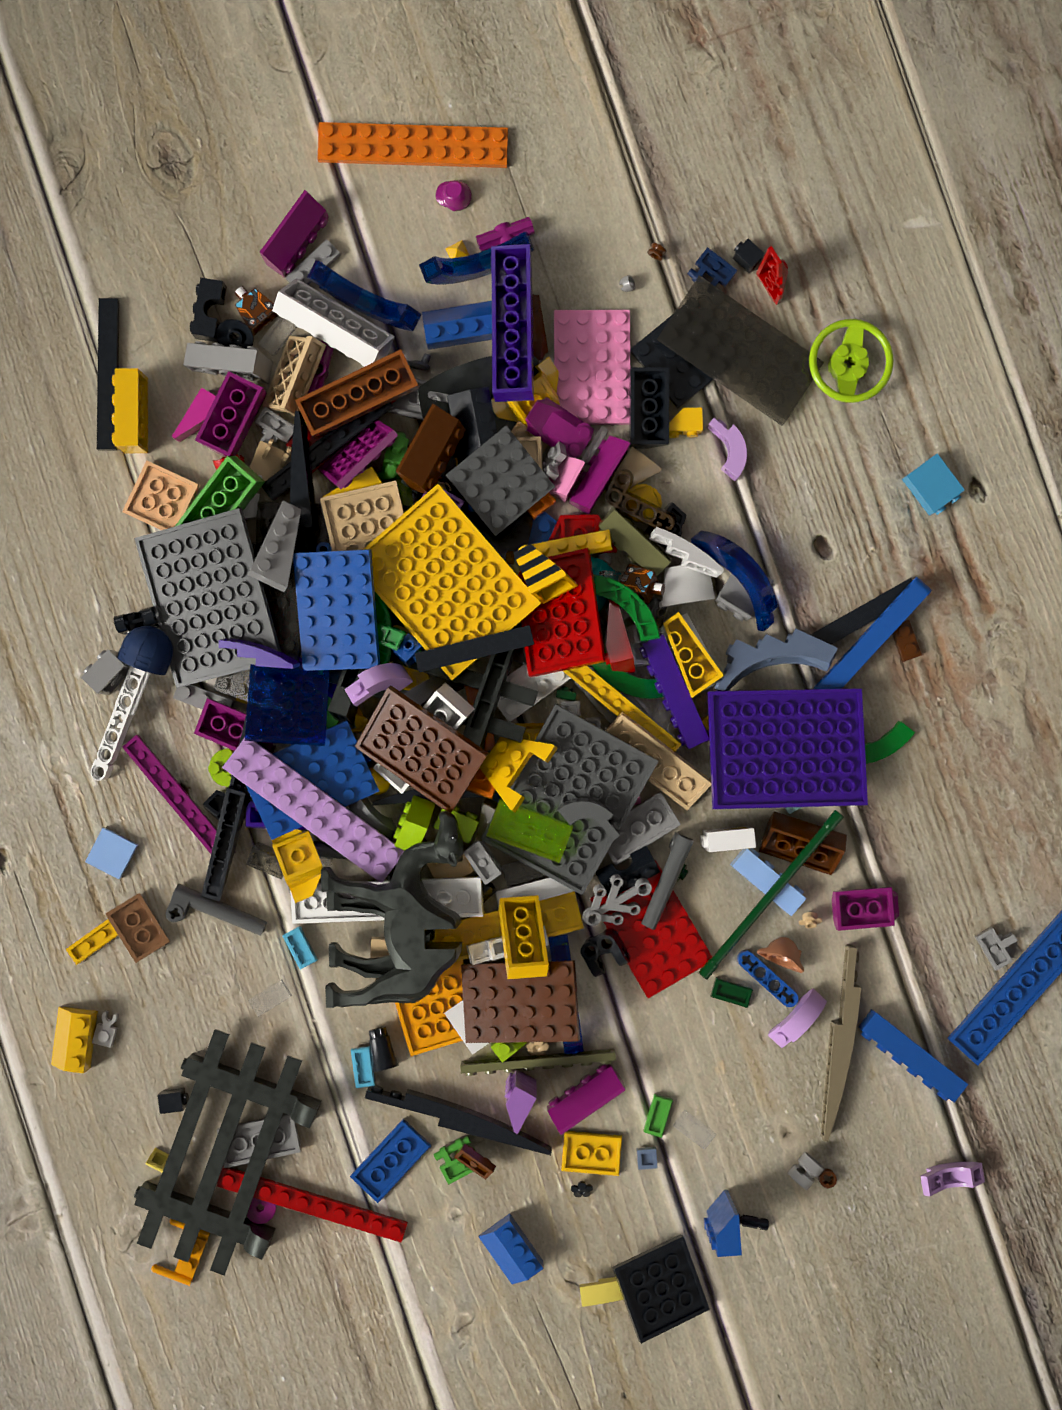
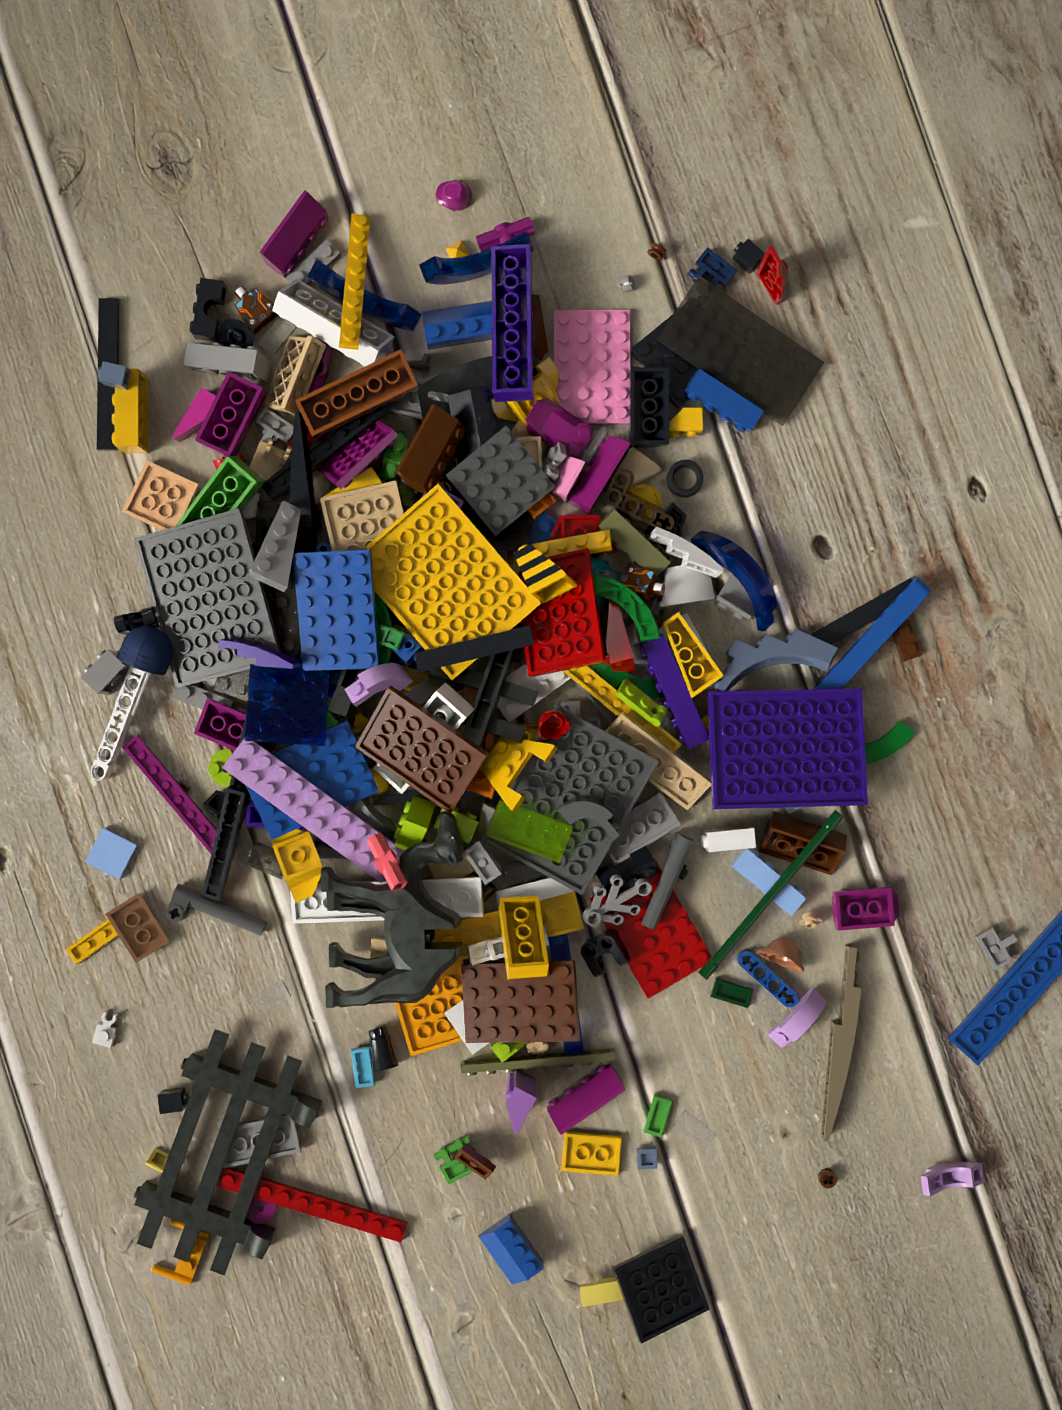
(74, 1039): yellow slope -> none
(114, 375): none -> sand blue brick
(300, 947): medium azure plate -> none
(354, 282): none -> yellow plate
(387, 862): none -> coral piece
(390, 1160): blue tile -> none
(412, 145): orange plate -> none
(458, 1118): black slope -> none
(553, 724): none -> red hair
(566, 693): dark green plate -> none
(582, 1189): black plant -> none
(641, 703): none -> lime plate
(685, 464): none -> black tyre
(723, 400): none -> blue brick
(723, 1226): blue slope -> none
(735, 447): lavender arch -> none
(753, 1222): black axle -> none
(813, 1169): light grey wheel -> none
(851, 351): lime piece -> none
(913, 1056): blue brick -> none
(934, 485): dark azure brick -> none

